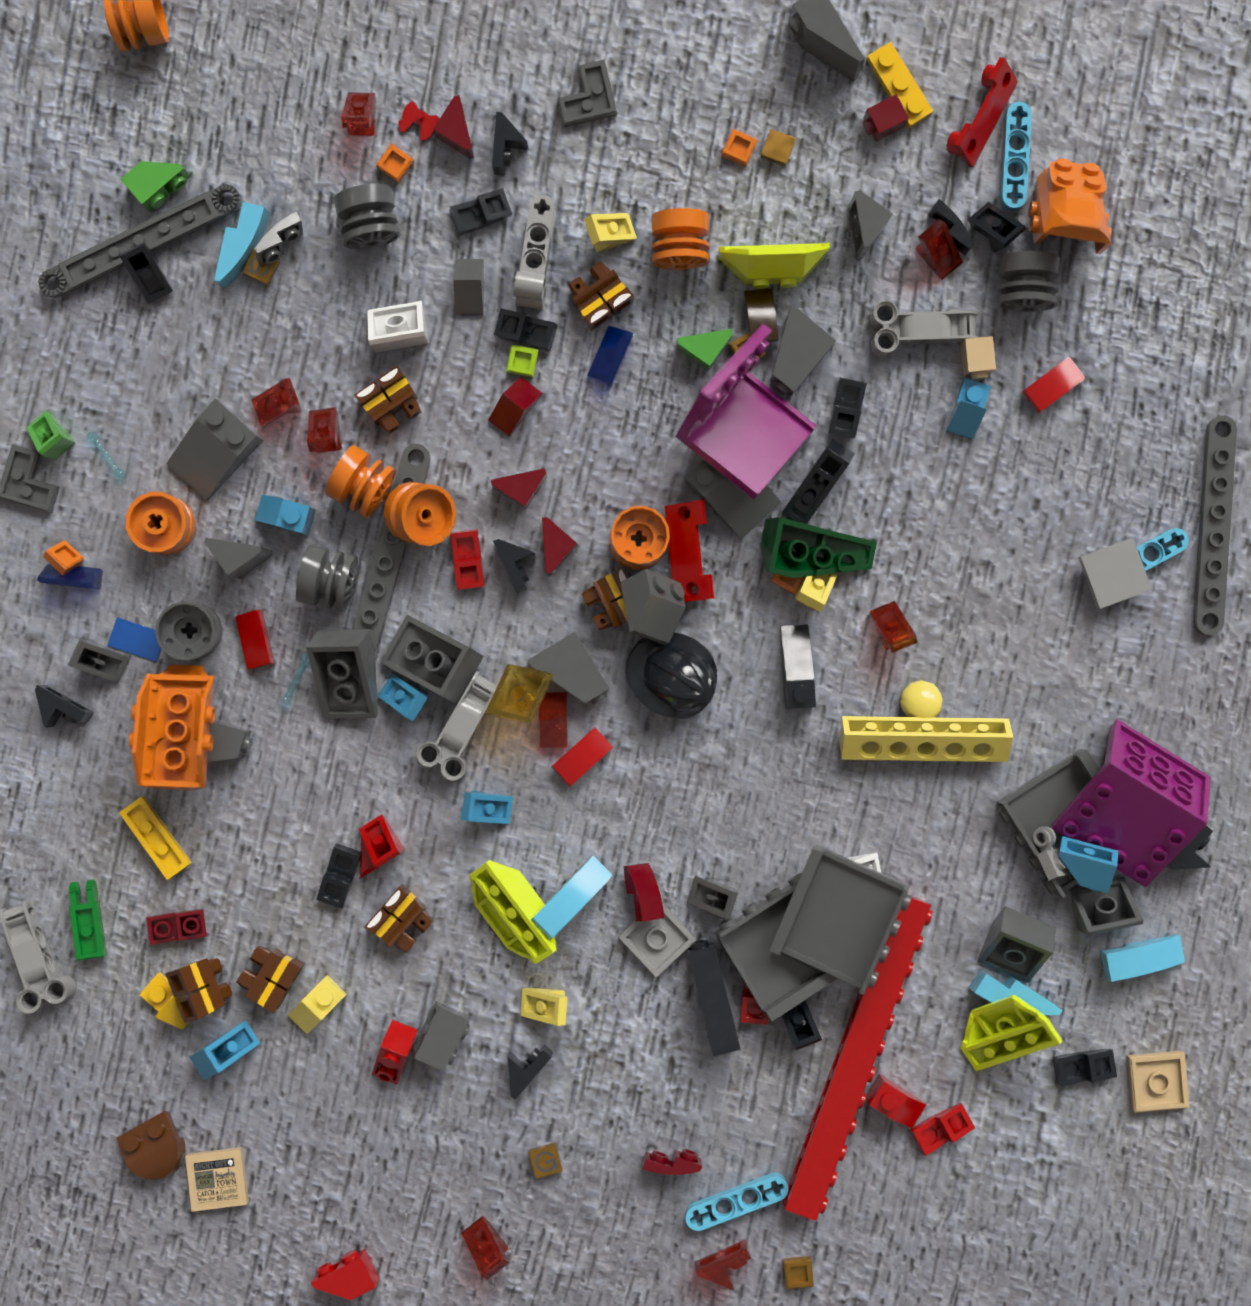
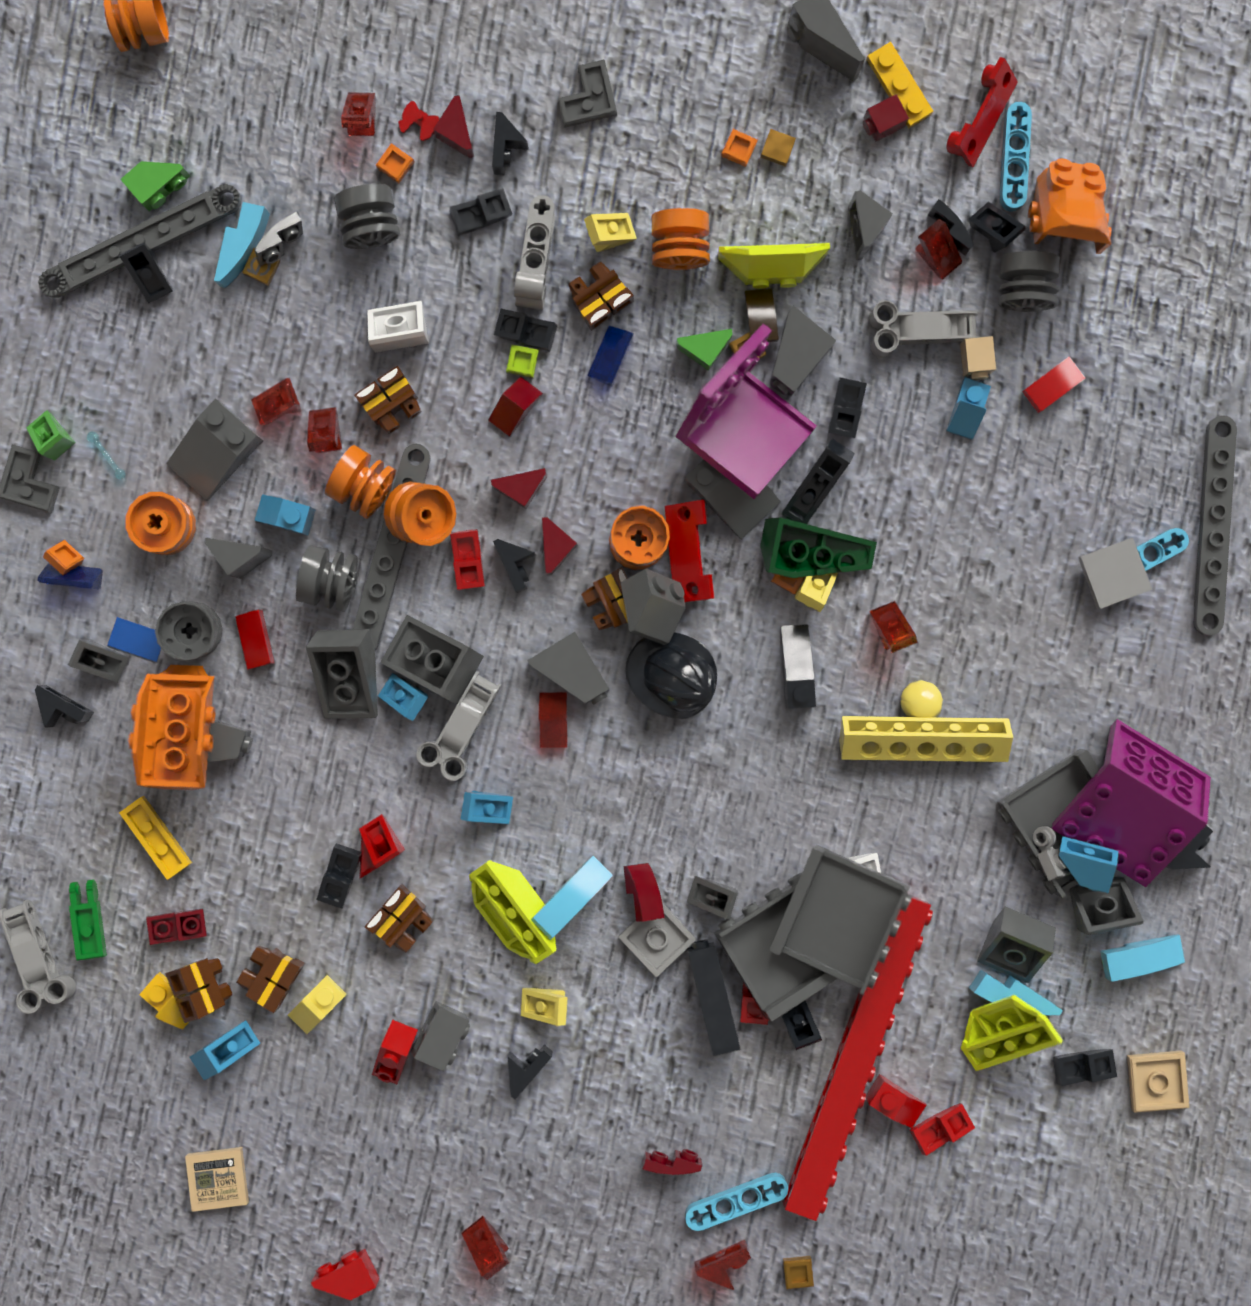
(153, 1148): reddish brown slope -> none
(285, 700): clear light blue hinge -> none
(469, 286): dark grey slope -> none
(519, 694): clear yellow slope -> none
(545, 1160): pearl gold tile -> none
(582, 757): red slope -> none

